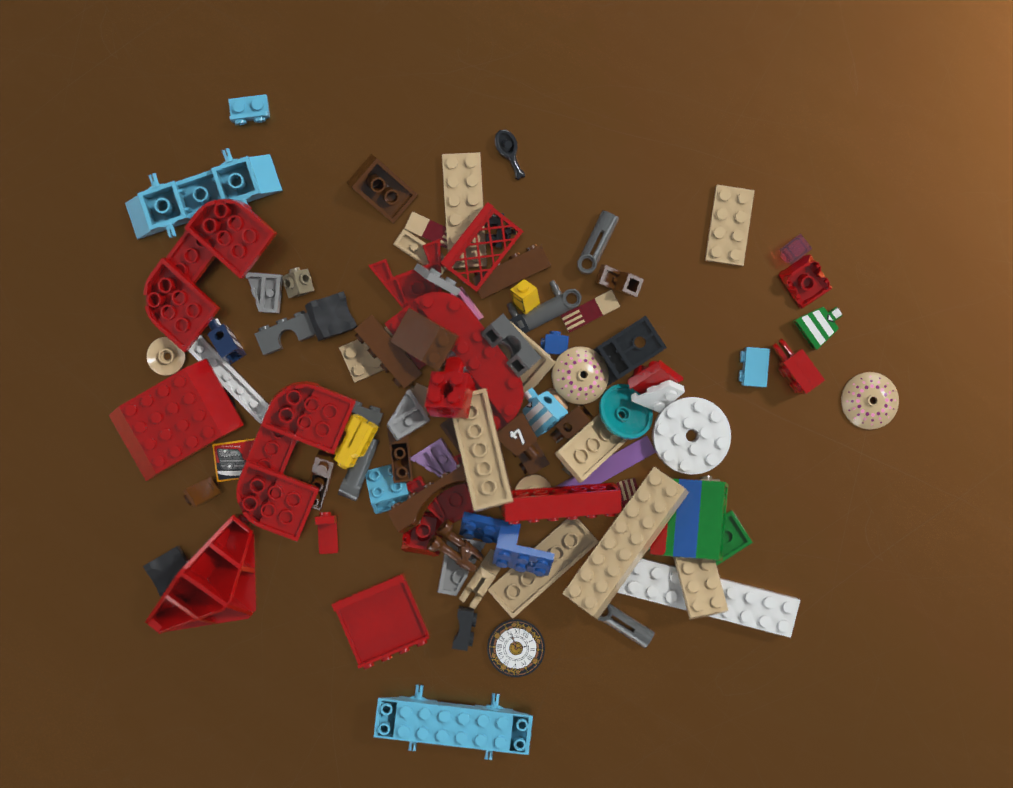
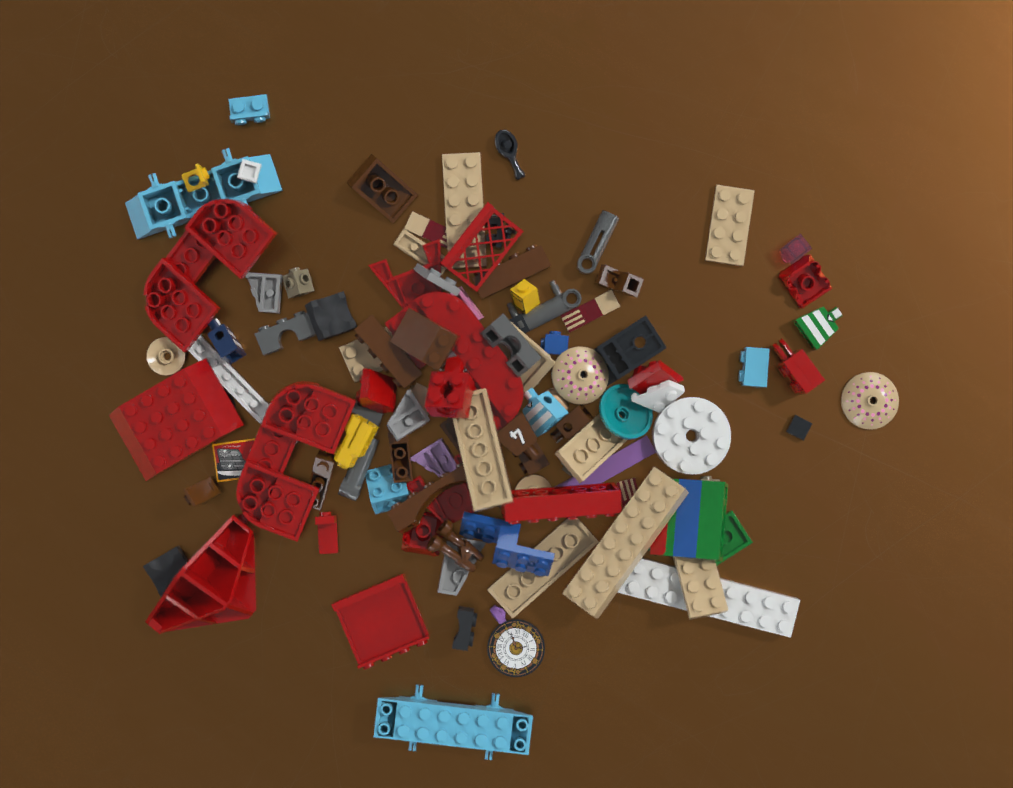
(201, 173): none -> yellow bracket
(249, 171): none -> white tile
(377, 391): none -> red slope
(481, 580): tan plate -> none
(498, 613): none -> medium lavender tile
(639, 634): dark grey piece -> none
(798, 427): none -> black tile

